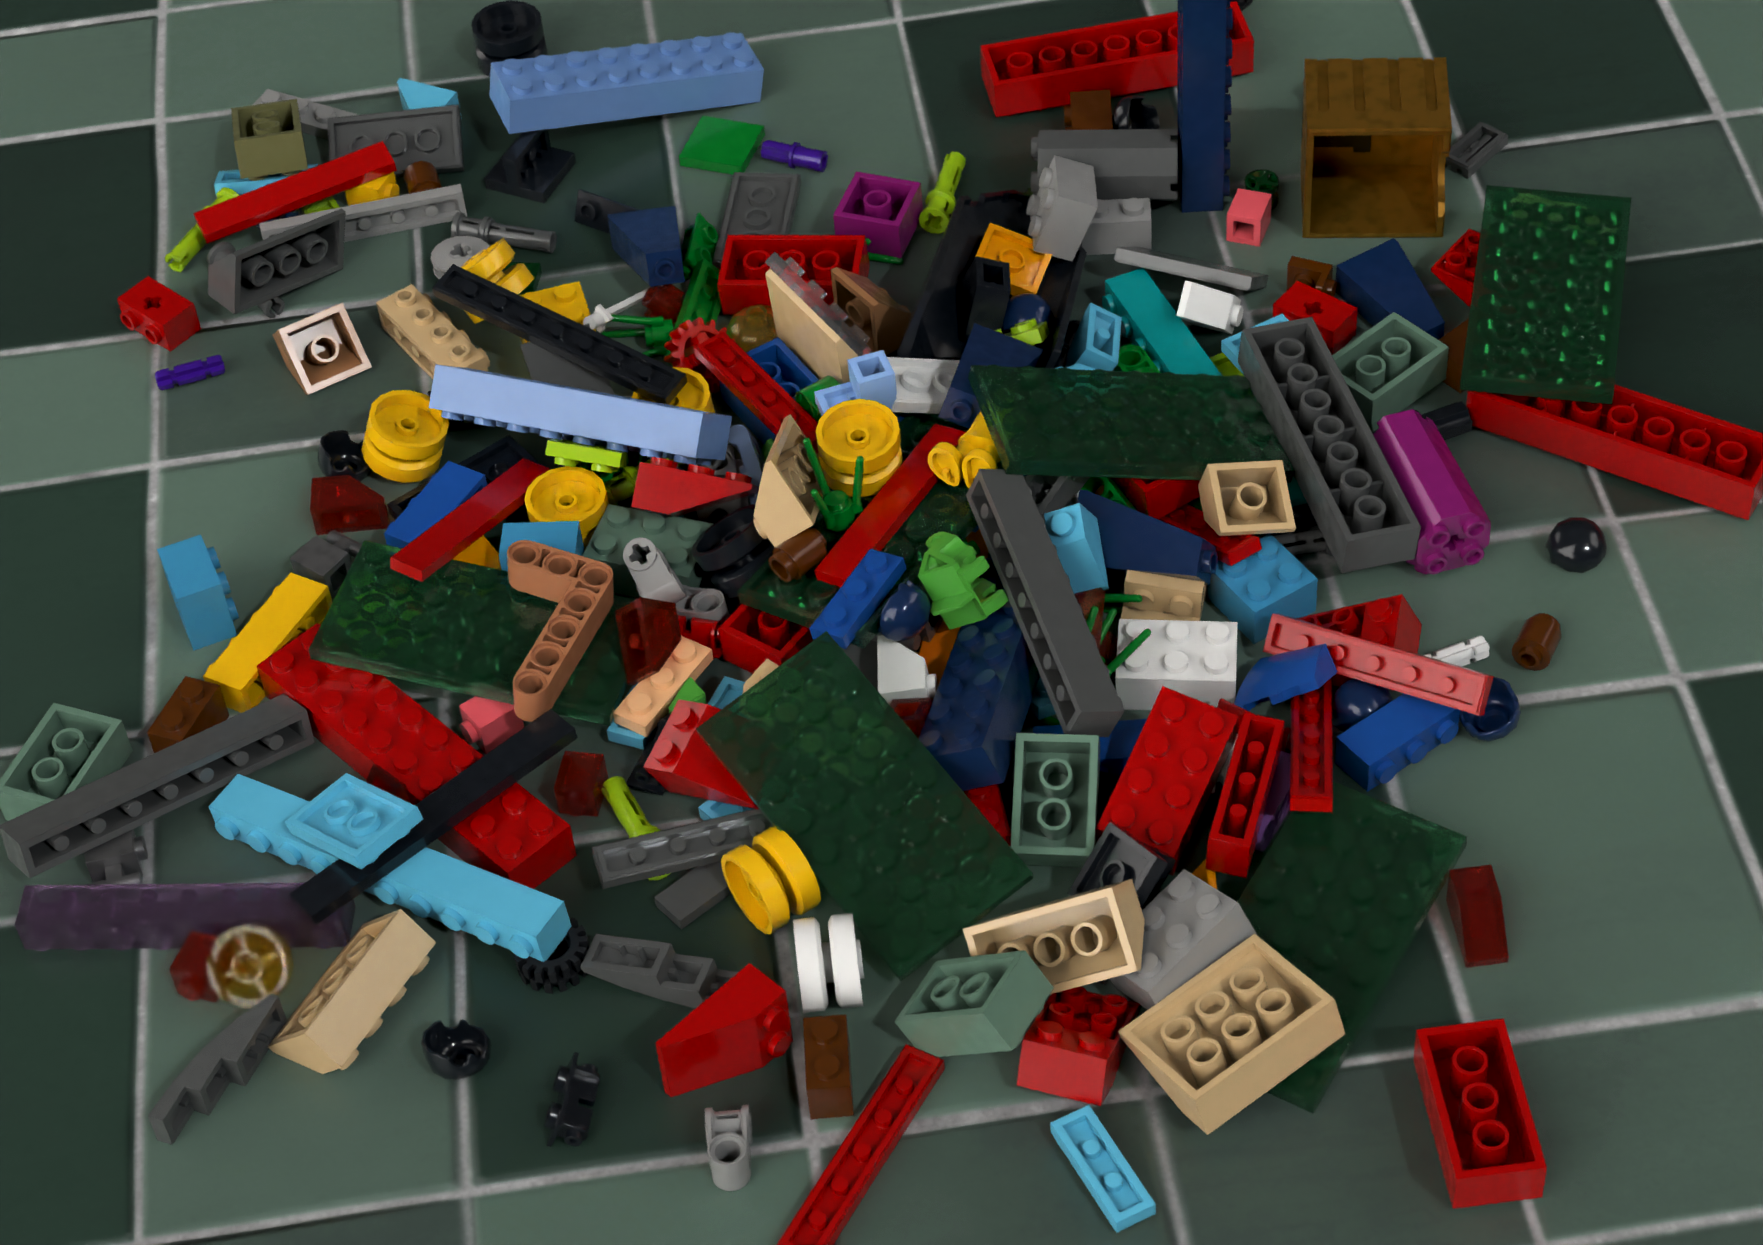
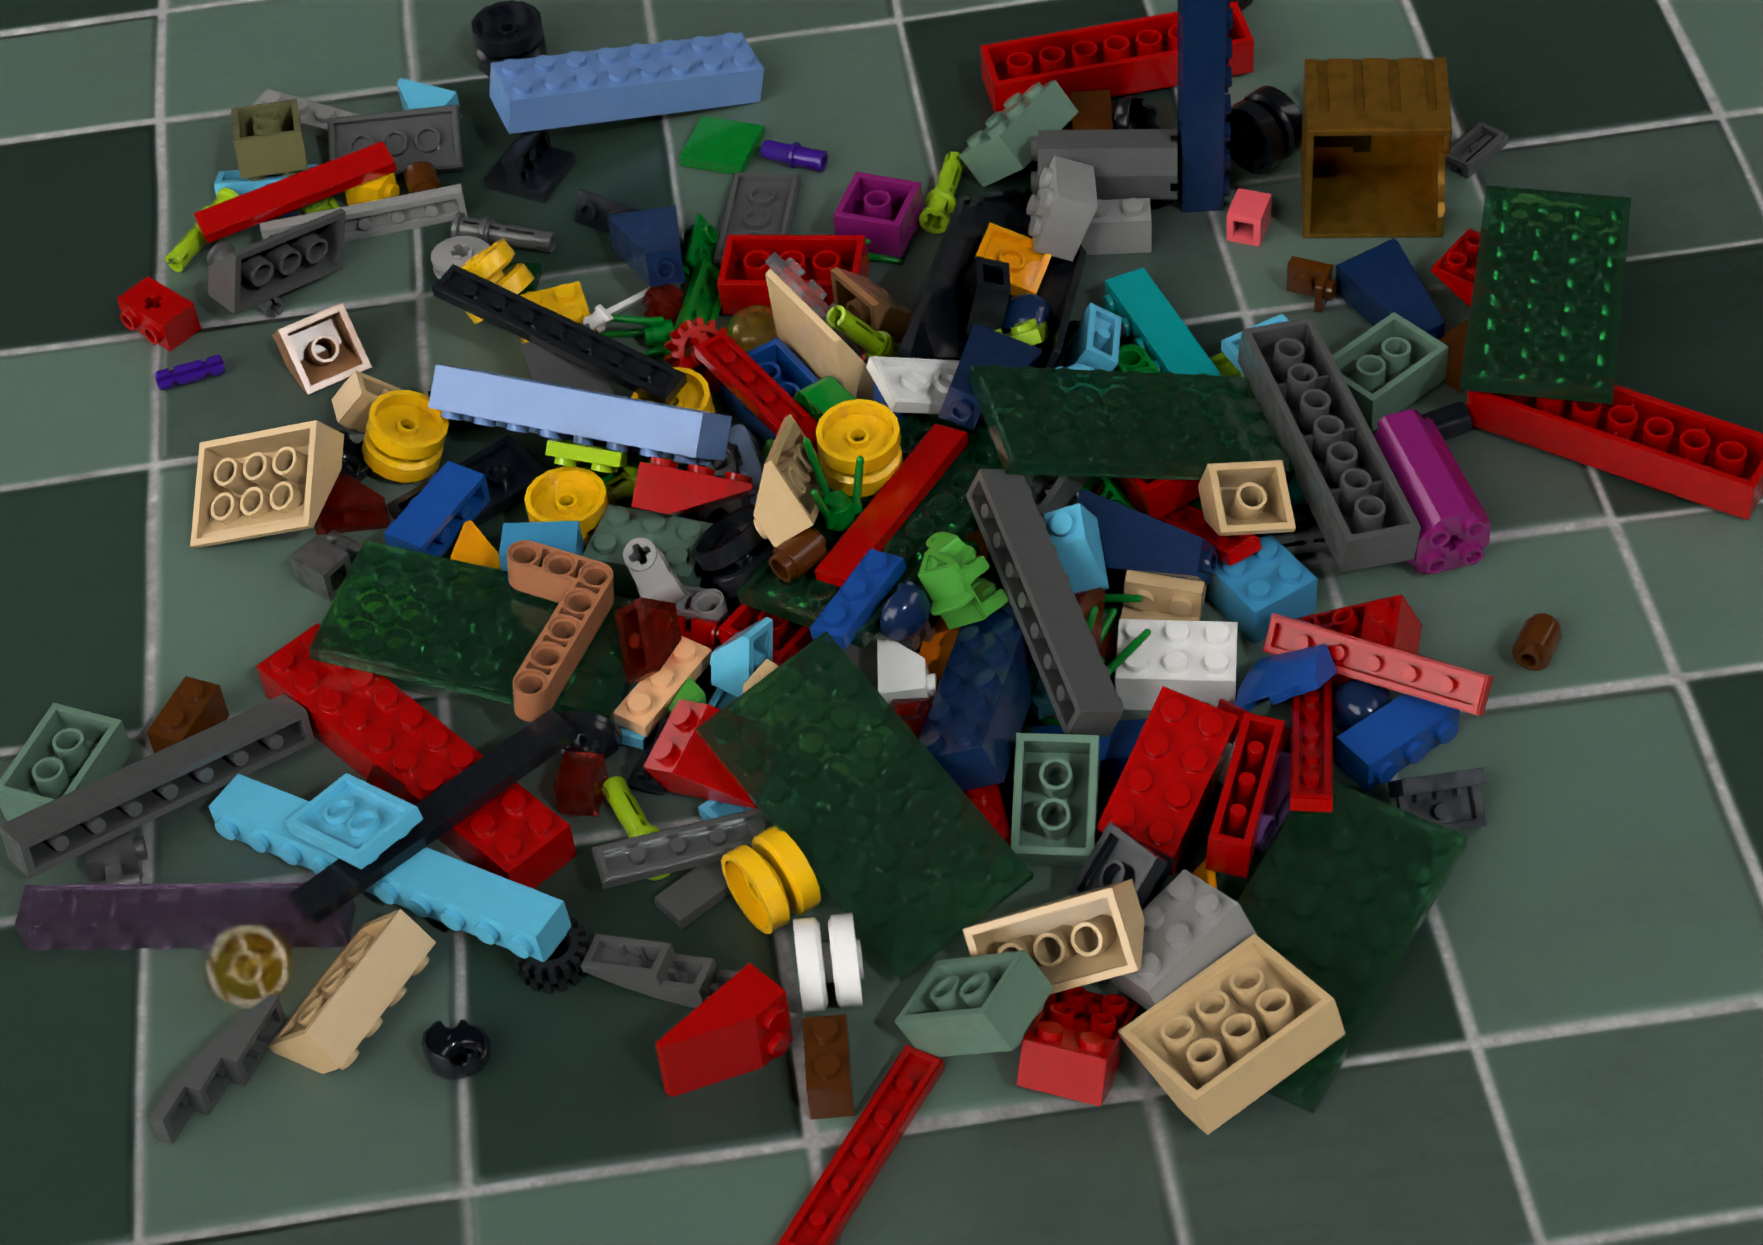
(190, 970): clear red brick -> none
(199, 591): dark azure brick -> none
(264, 482): none -> tan slope
(284, 616): yellow brick -> none
(355, 398): none -> tan slope
(427, 332): tan brick -> none
(466, 522): red tile -> none
(488, 722): coral brick -> none
(566, 1117): black hinge -> none
(594, 733): none -> black piece
(729, 1140): light grey piece -> none
(741, 656): none -> medium azure slope
(869, 378): light blue brick -> none
(871, 341): none -> lime pin
(973, 453): yellow piece -> none
(1007, 139): none -> sand green brick
(1103, 1168): medium azure plate -> none
(1191, 268): tile -> none
(1209, 308): white slope -> none
(1263, 181): dark green wheel -> none
(1264, 130): none -> black wheel
(1332, 316): red brick -> none
(1443, 798): none -> black bracket
(1460, 654): white axle -> none
(1477, 915): clear red slope -> none
(1479, 1113): red brick -> none
(1500, 714): dark blue hair -> none
(1576, 544): black hair -> none

